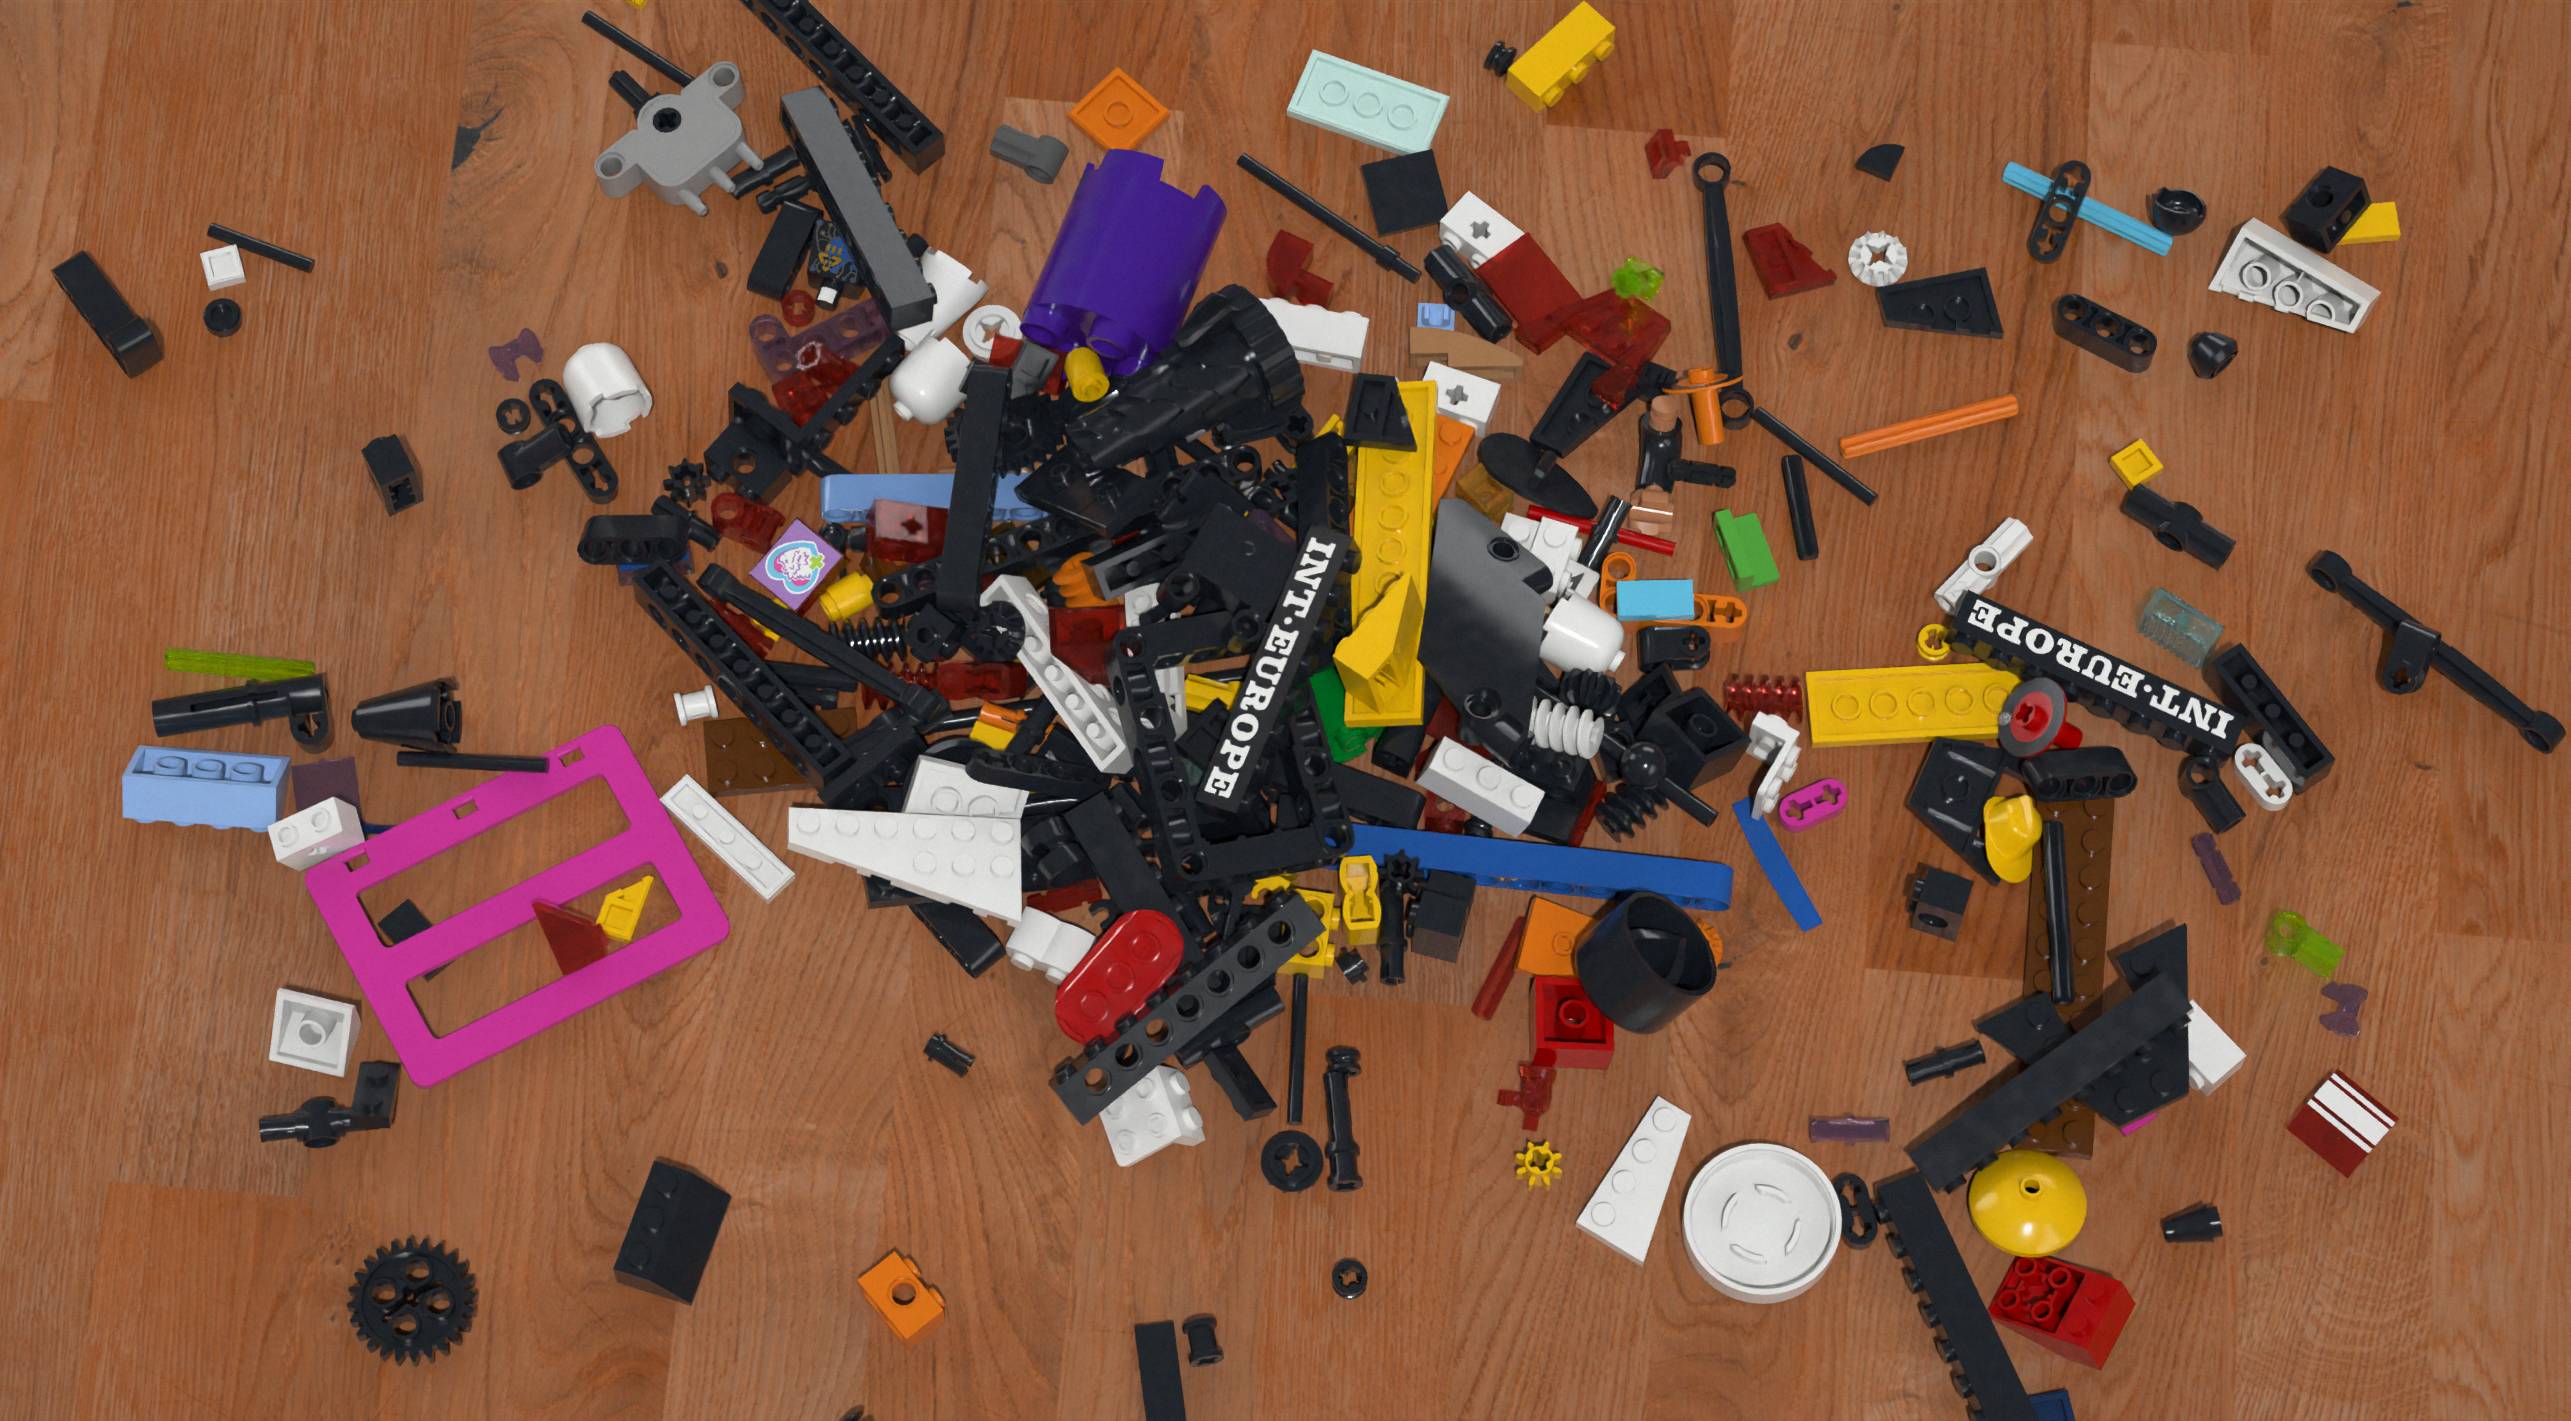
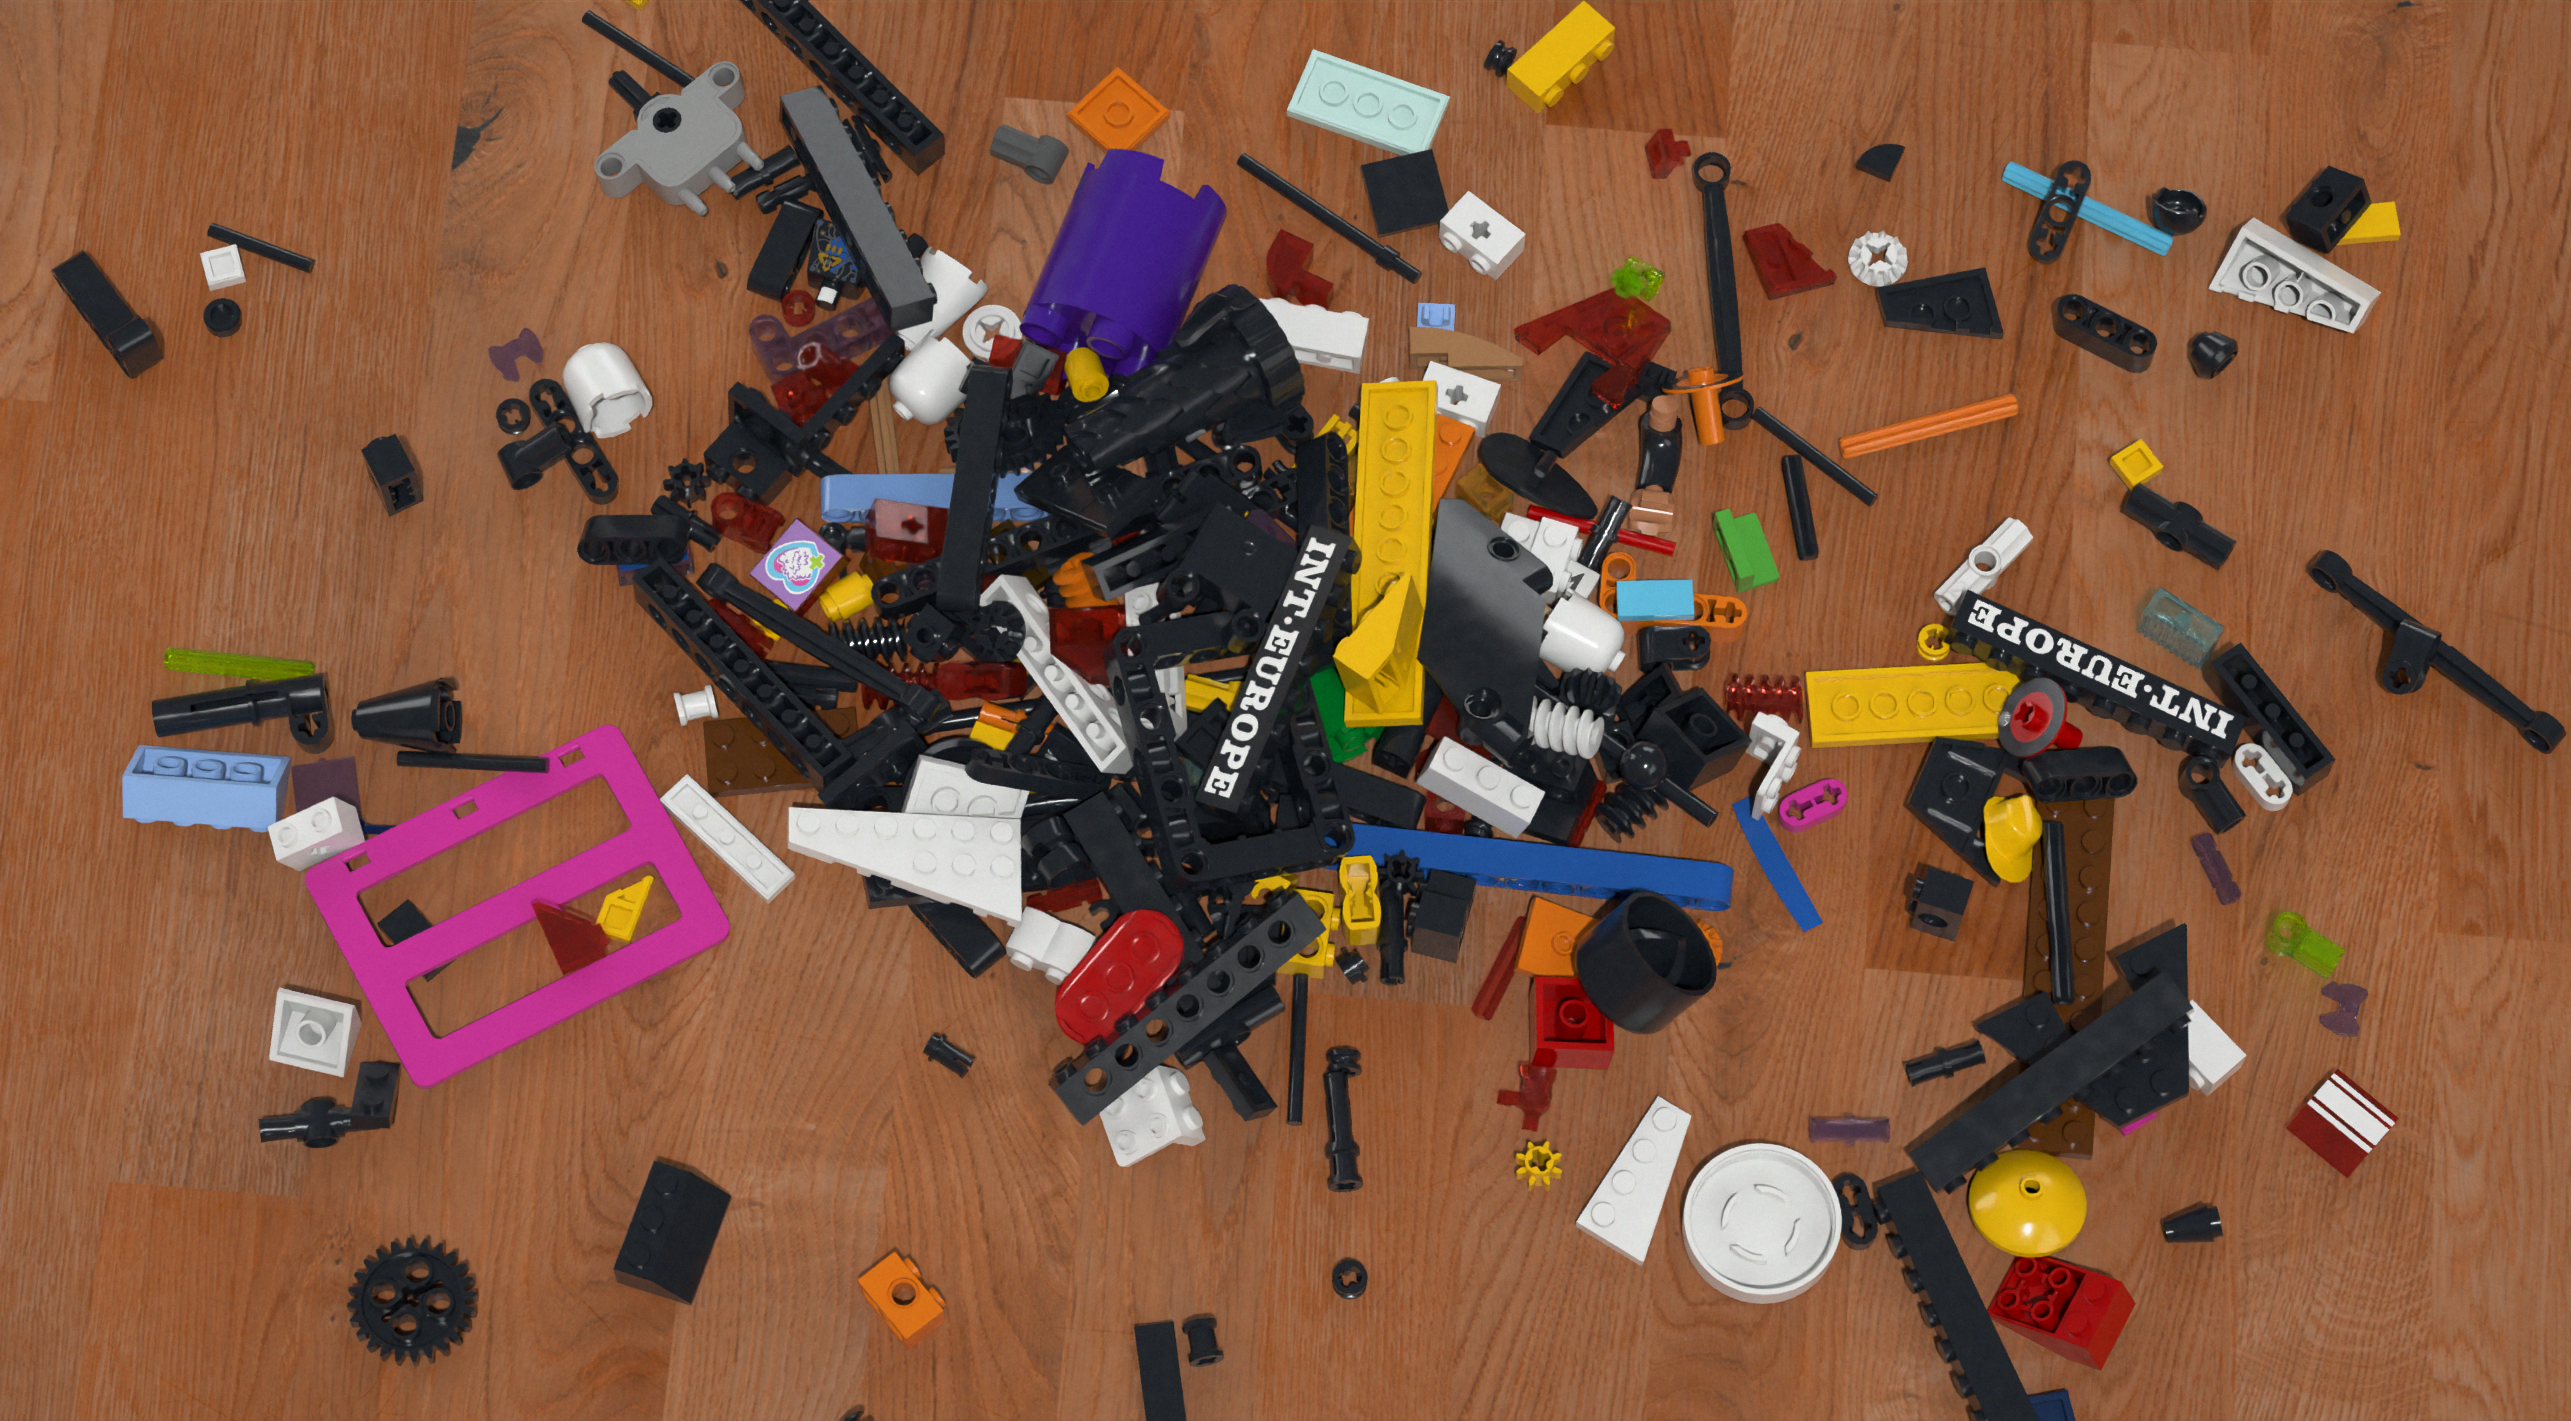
(1283, 1147): black gear -> none
(1378, 416): black wing -> none
(1468, 294): black piece -> none
(1531, 287): clear red container -> none
(1701, 473): black axle -> none

